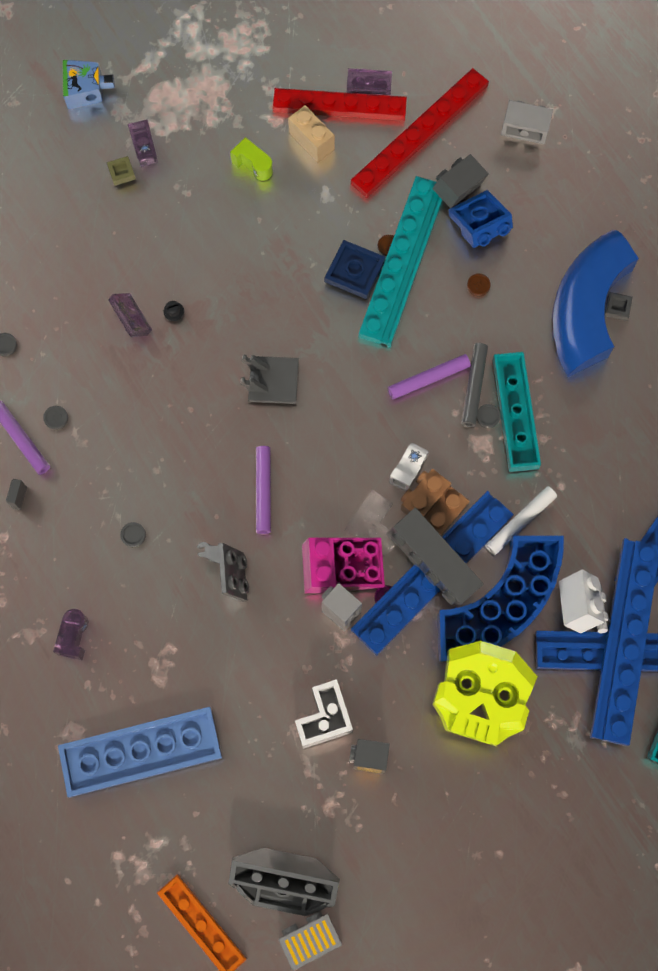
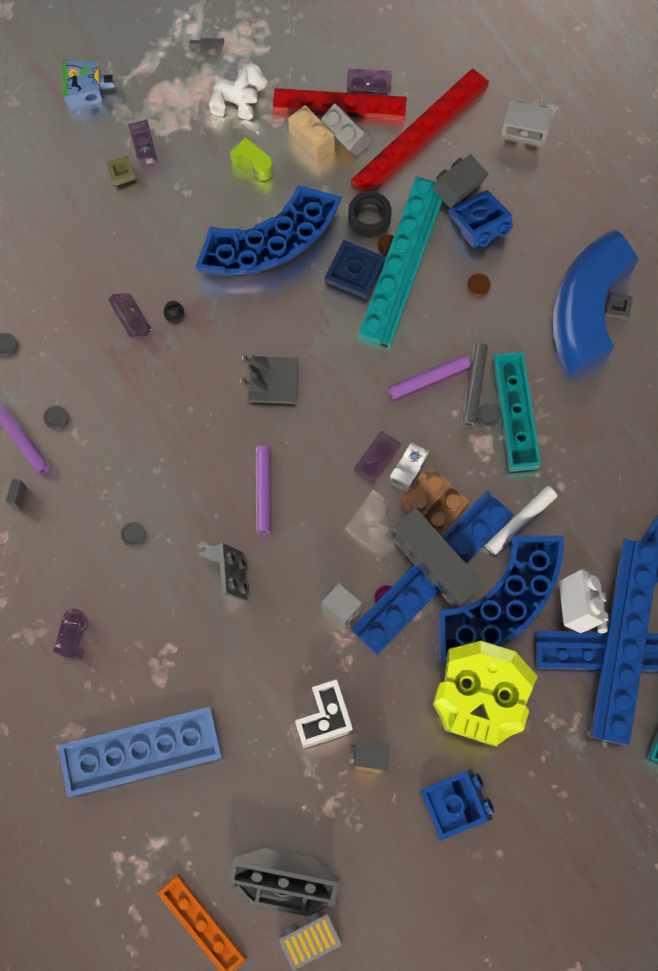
(206, 44): none -> dark grey bar
(240, 92): none -> white animal
(271, 241): none -> blue brick
(346, 130): none -> light grey brick
(346, 561): dark pink slope -> none
(369, 198): none -> black tyre
(377, 457): none -> clear purple plate
(457, 804): none -> blue plate

